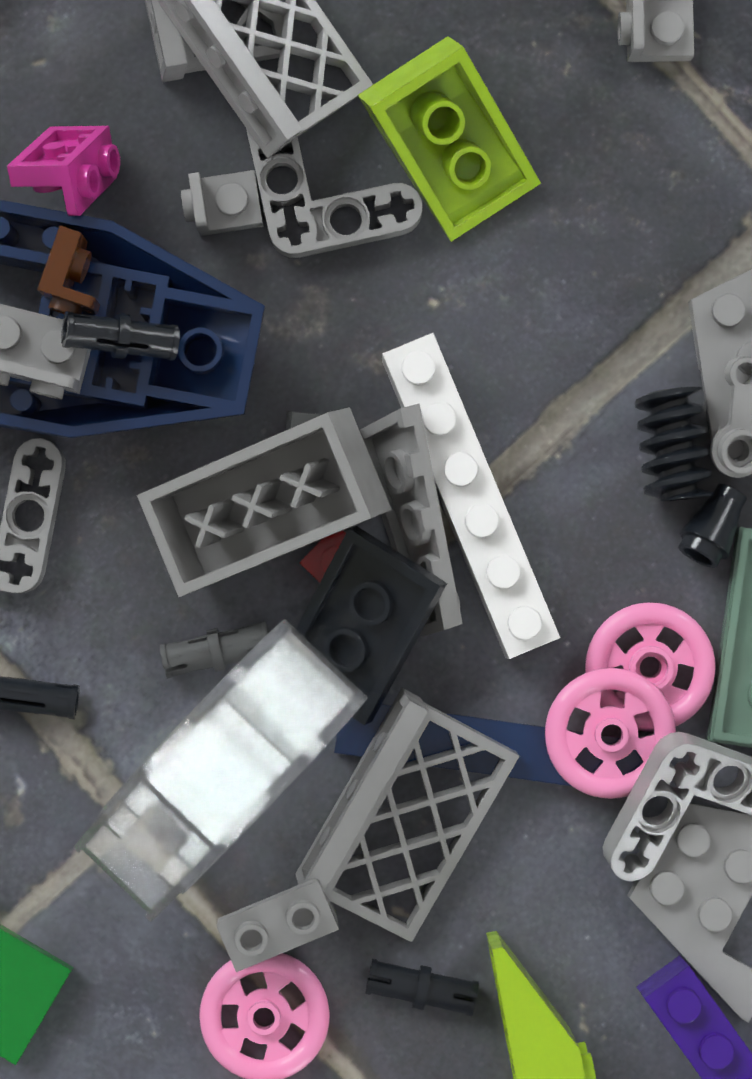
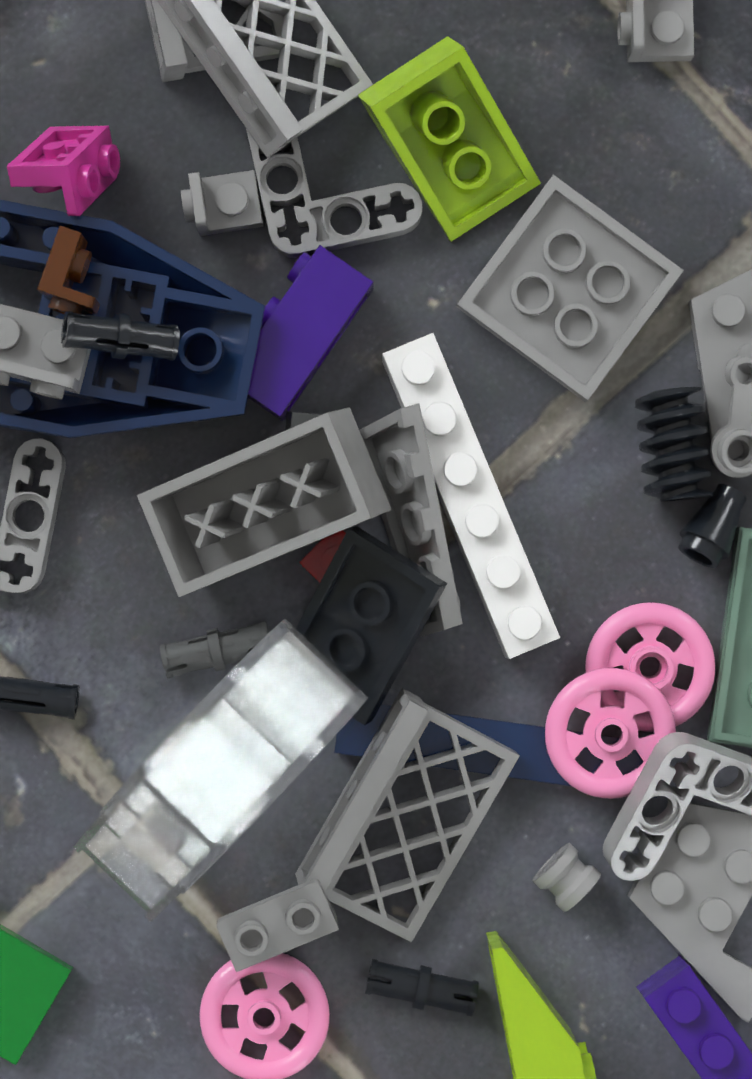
(304, 328): none -> dark purple brick
(566, 877): none -> light grey wheel
(569, 288): none -> light grey plate

